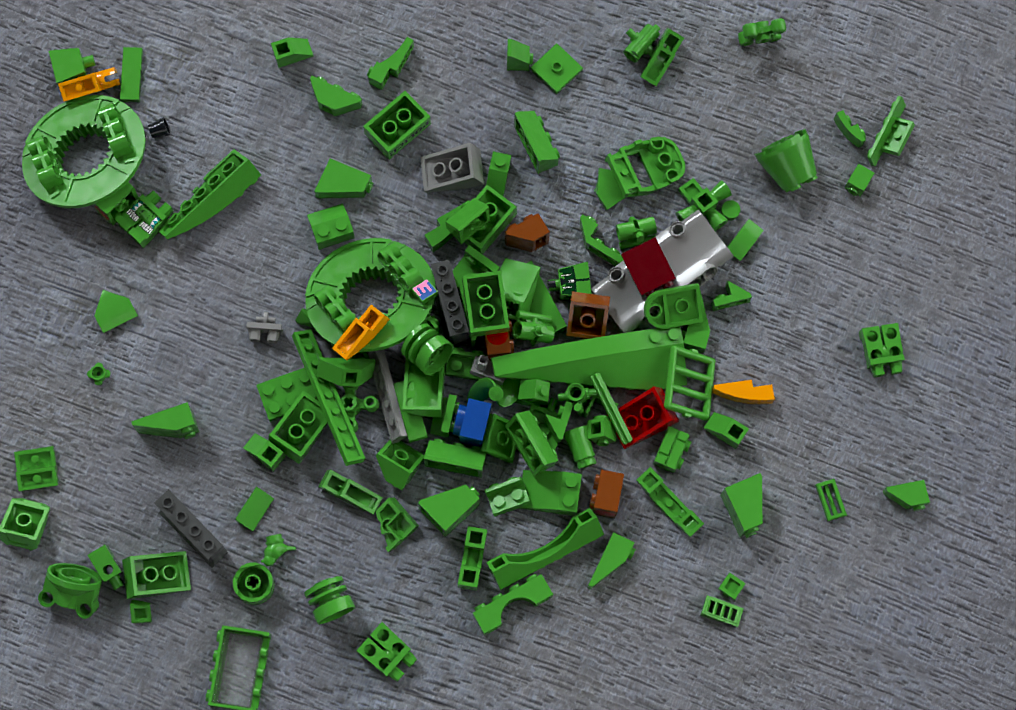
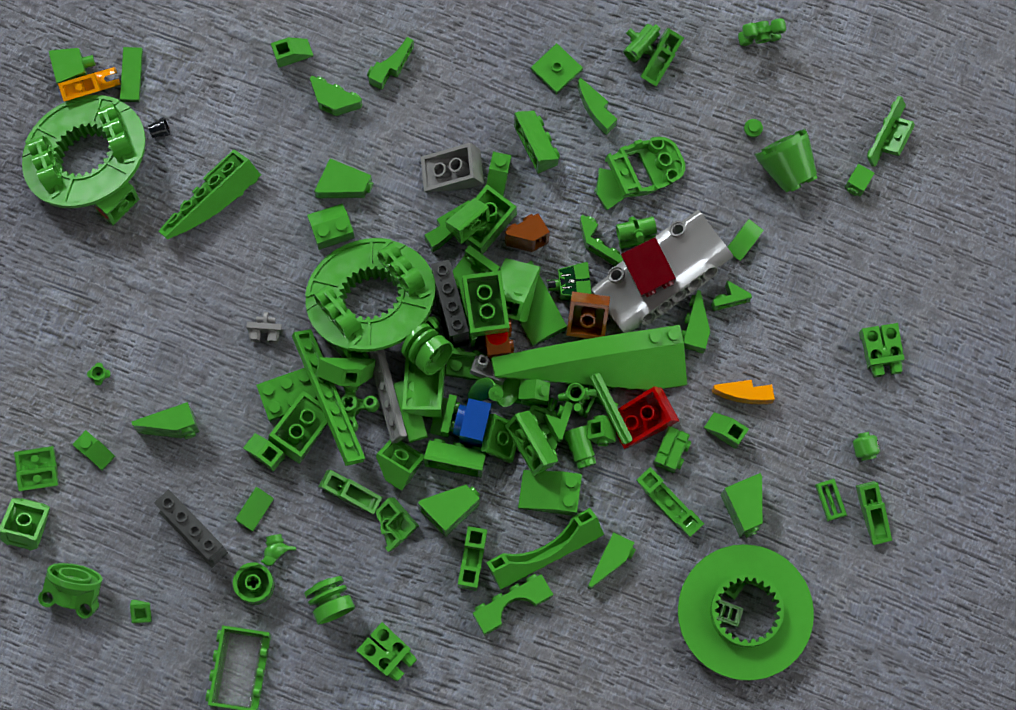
(93, 450): none -> bright green slope
(101, 559): bright green torso -> none
(113, 310): bright green slope -> none
(144, 219): bright green hips -> none
(156, 574): bright green slope -> none
(303, 318): bright green slope -> none
(360, 332): light orange slope -> none
(397, 125): bright green brick -> none
(424, 291): tile -> none
(507, 495): bright green bracket -> none
(518, 56): bright green slope -> none
(533, 328): bright green pin -> none
(596, 107): none -> bright green slope
(608, 492): dark orange brick -> none
(671, 387): bright green bar -> none
(676, 306): bright green tile -> none
(704, 201): bright green brick -> none
(730, 210): bright green tile -> none
(753, 127): none -> bright green plate
(765, 571): none -> bright green piece
(852, 133): bright green slope -> none
(866, 446): none -> bright green head
(874, 512): none -> bright green slope
(909, 495): bright green slope -> none

